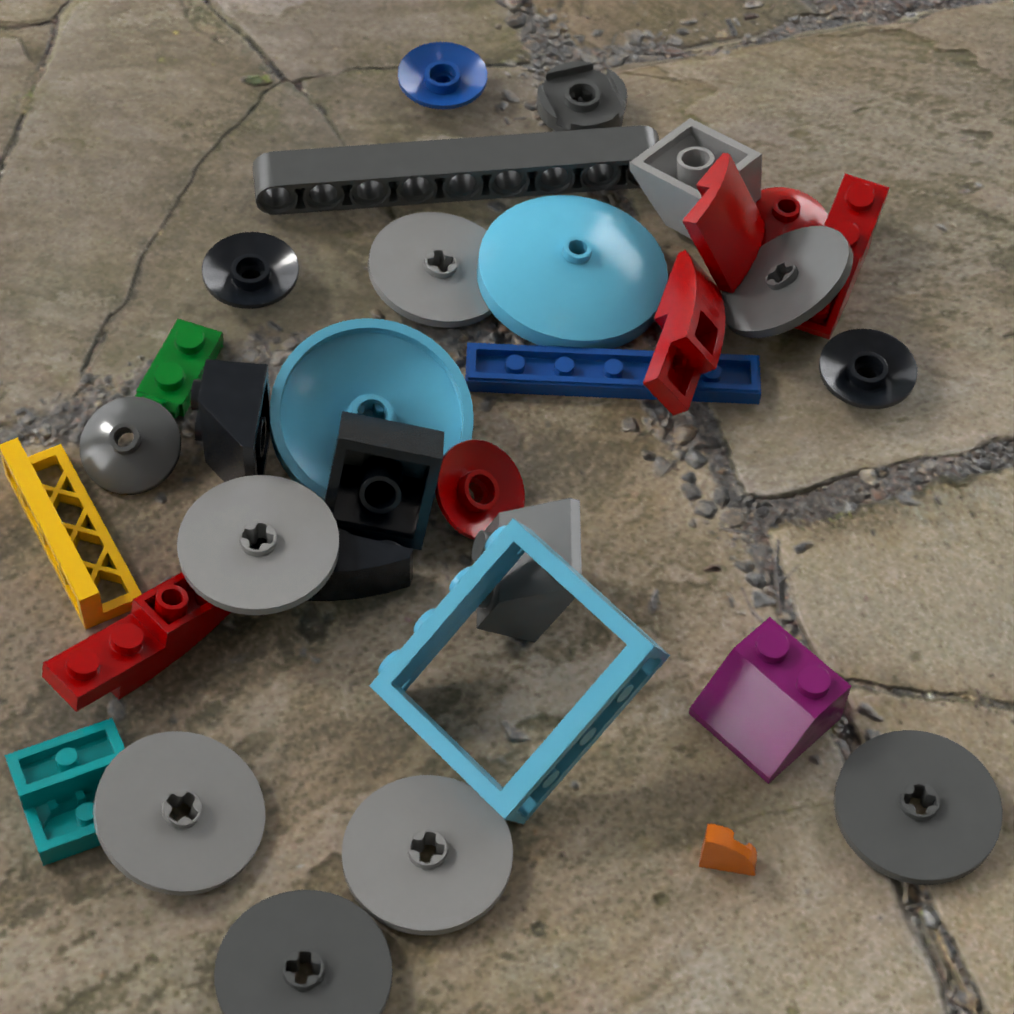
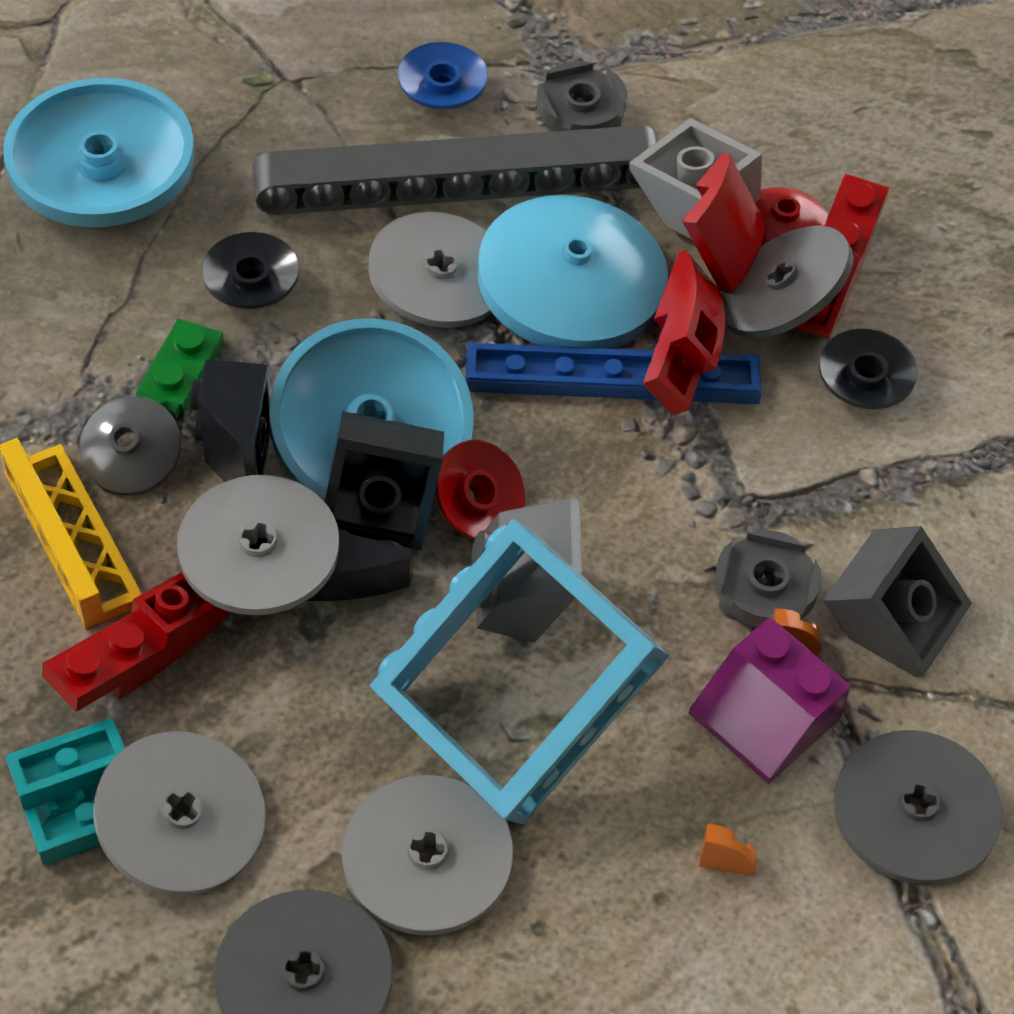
(99, 152): none -> medium azure dish
(748, 559): none -> dark grey plate
(805, 633): none -> orange tile
(899, 598): none -> dark grey slope

